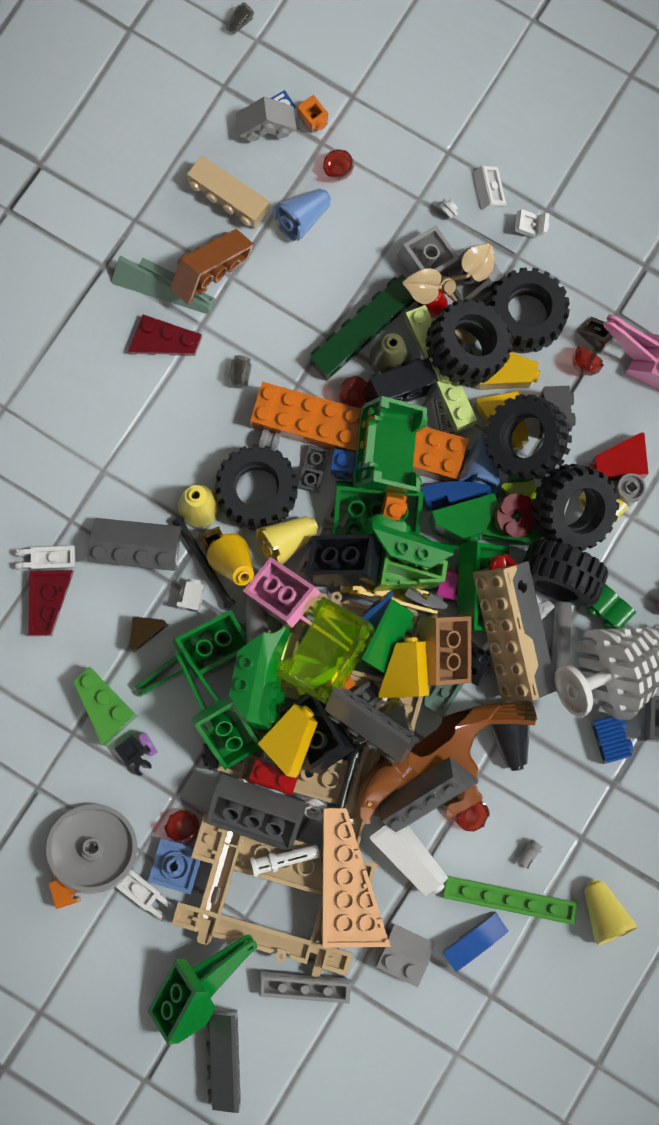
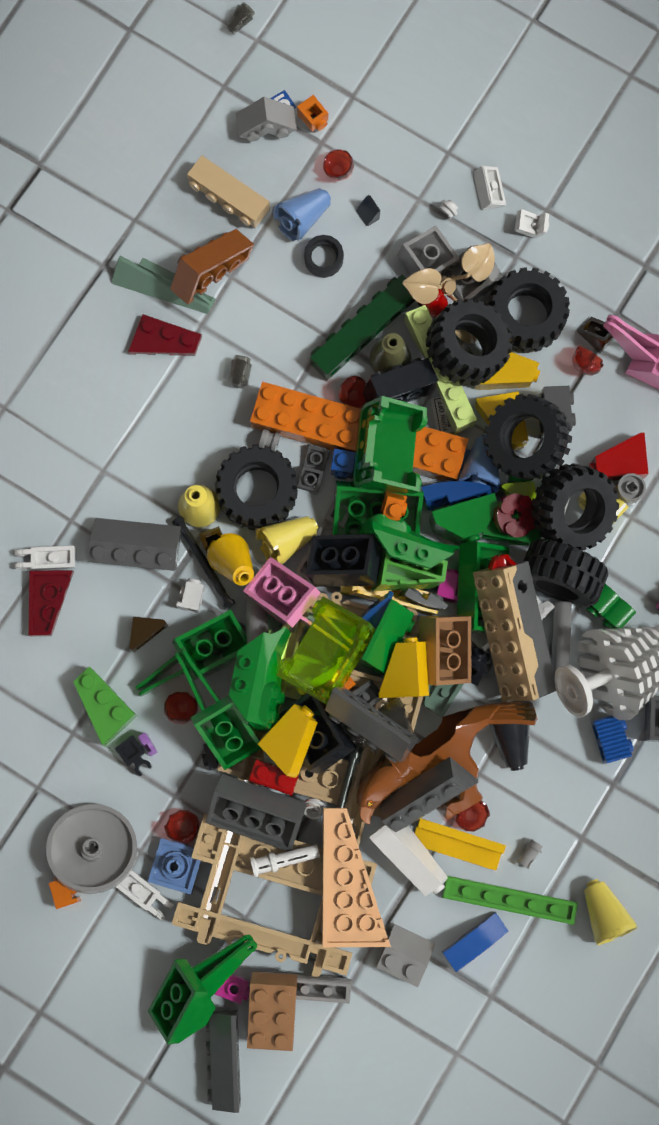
(180, 707): none -> clear red hair
(242, 994): none -> dark pink brick
(272, 1011): none -> medium nougat brick
(325, 240): none -> black tyre
(368, 211): none -> black slope
(459, 844): none -> yellow panel

